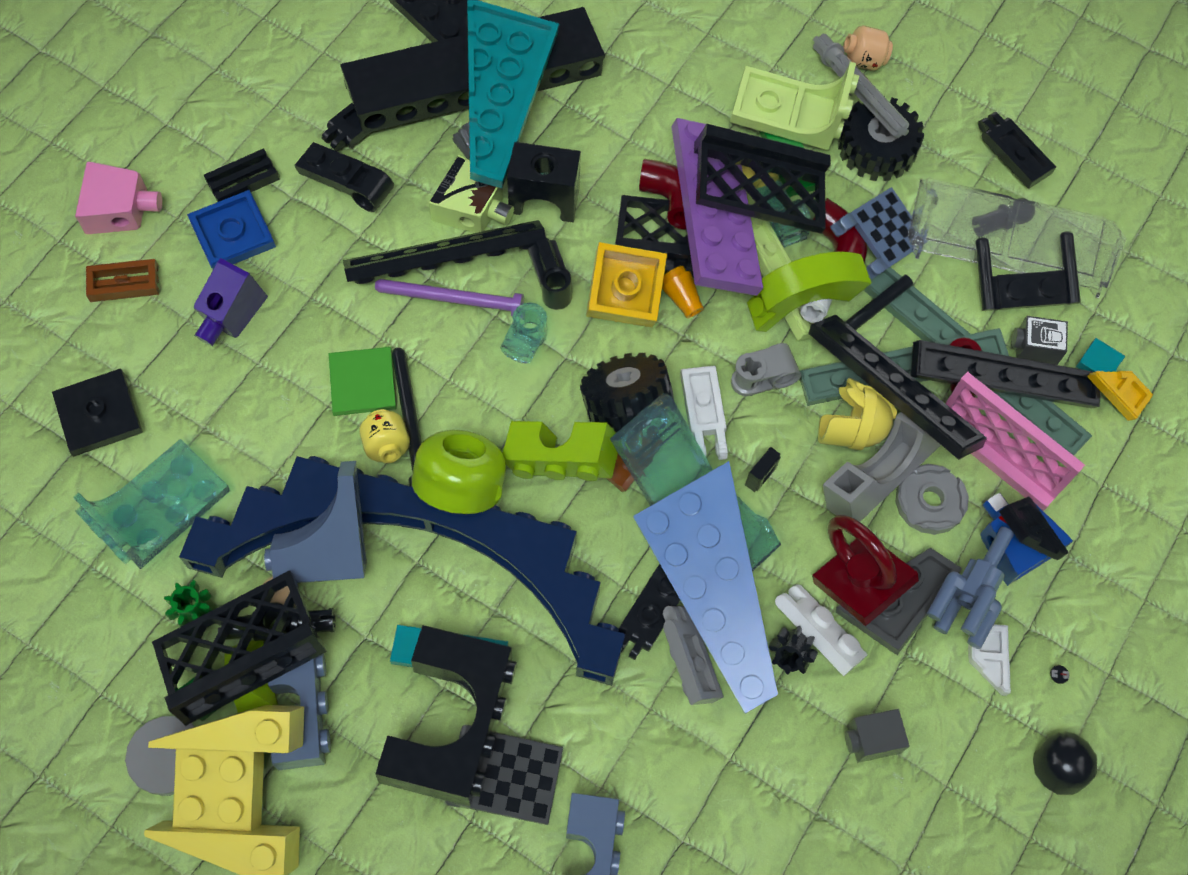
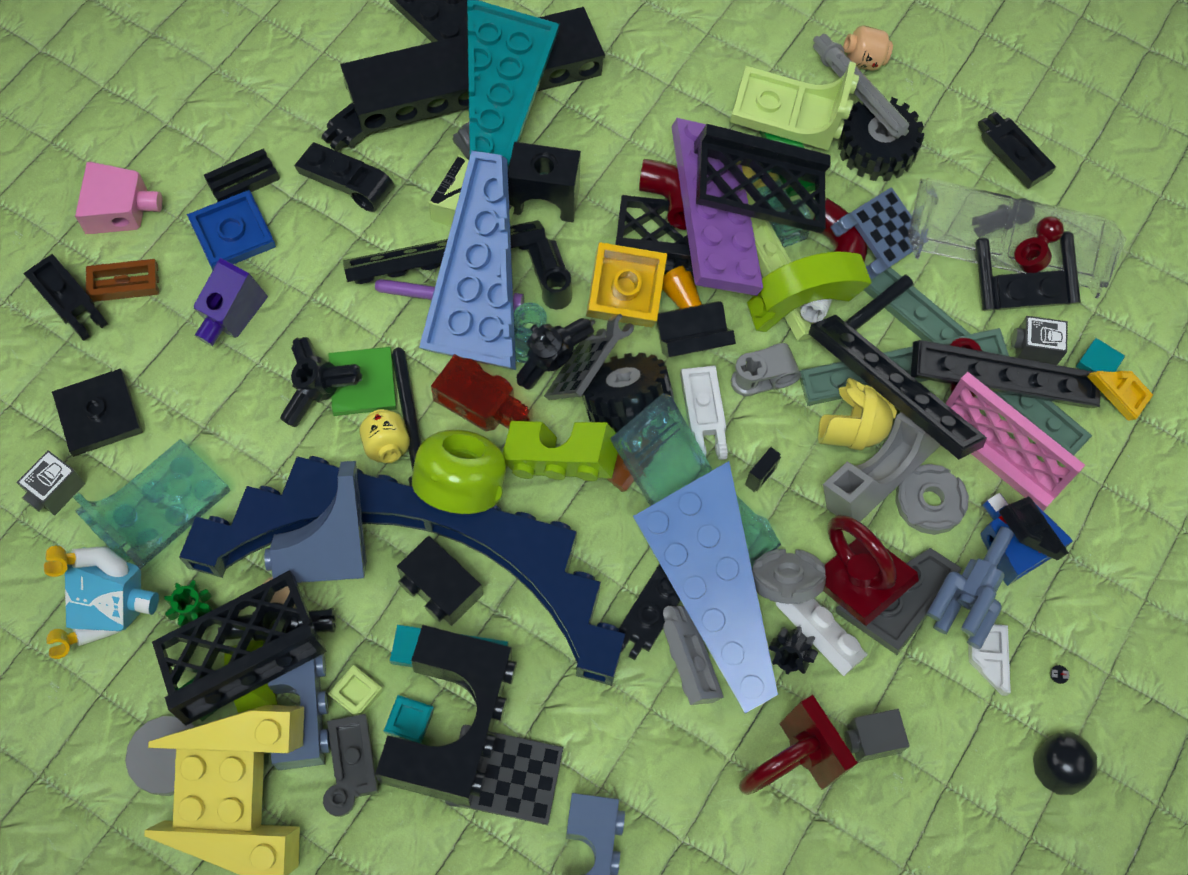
(50, 484): none -> dark grey brick
(63, 294): none -> black hinge
(100, 595): none -> torso
(314, 380): none -> black bush
(351, 763): none -> dark grey hinge
(355, 691): none -> yellowish green tile
(409, 719): none -> teal tile
(439, 581): none -> black brick
(474, 287): none -> medium blue wing
(477, 395): none -> clear red hinge
(551, 349): none -> black bush
(587, 360): none -> dark grey flag
(694, 329): none -> black panel
(789, 576): none -> light grey tile
(812, 744): none -> dark red tile
(1048, 231): none -> dark red plate

